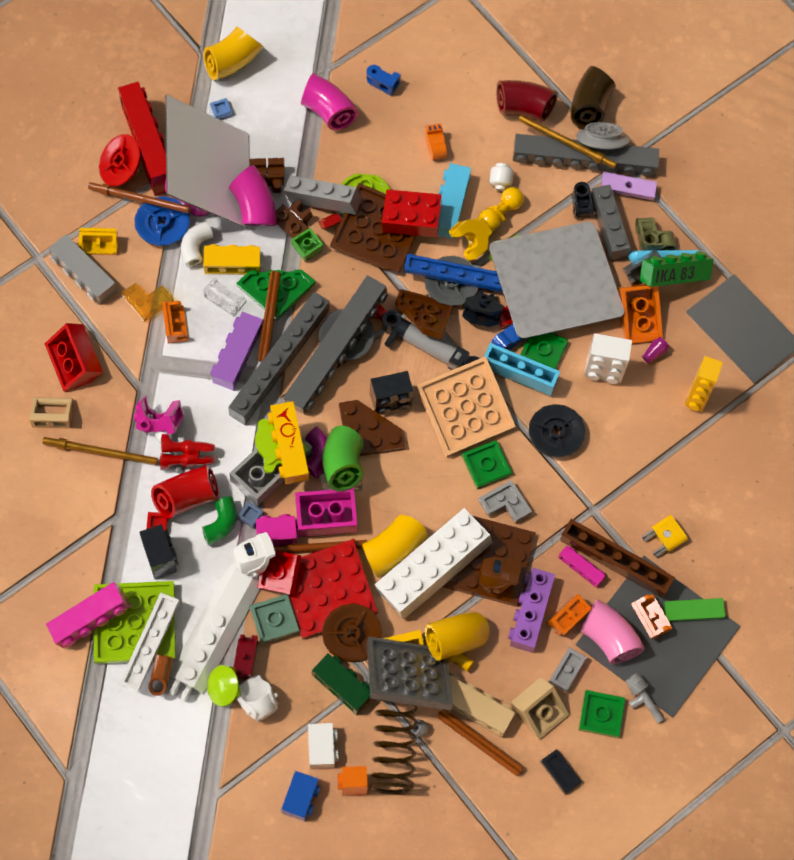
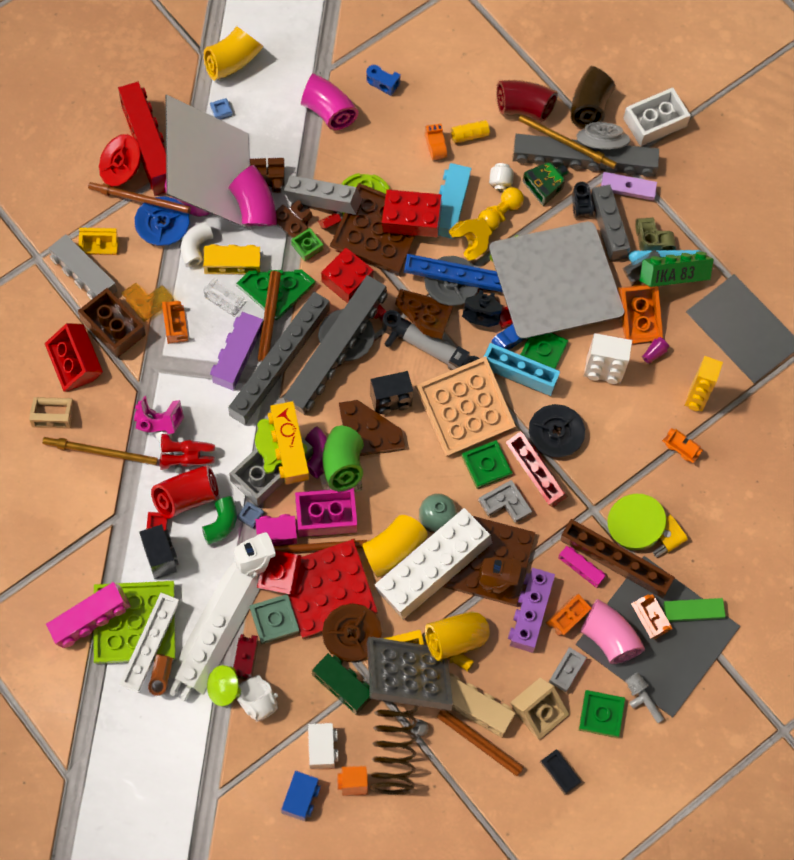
(111, 322): none -> reddish brown brick
(345, 274): none -> red brick
(436, 511): none -> sand green cylinder
(470, 131): none -> yellow axle
(536, 469): none -> brick
(545, 181): none -> dark green torso
(637, 521): none -> lime tile
(656, 116): none -> white brick
(688, 451): none -> orange hinge

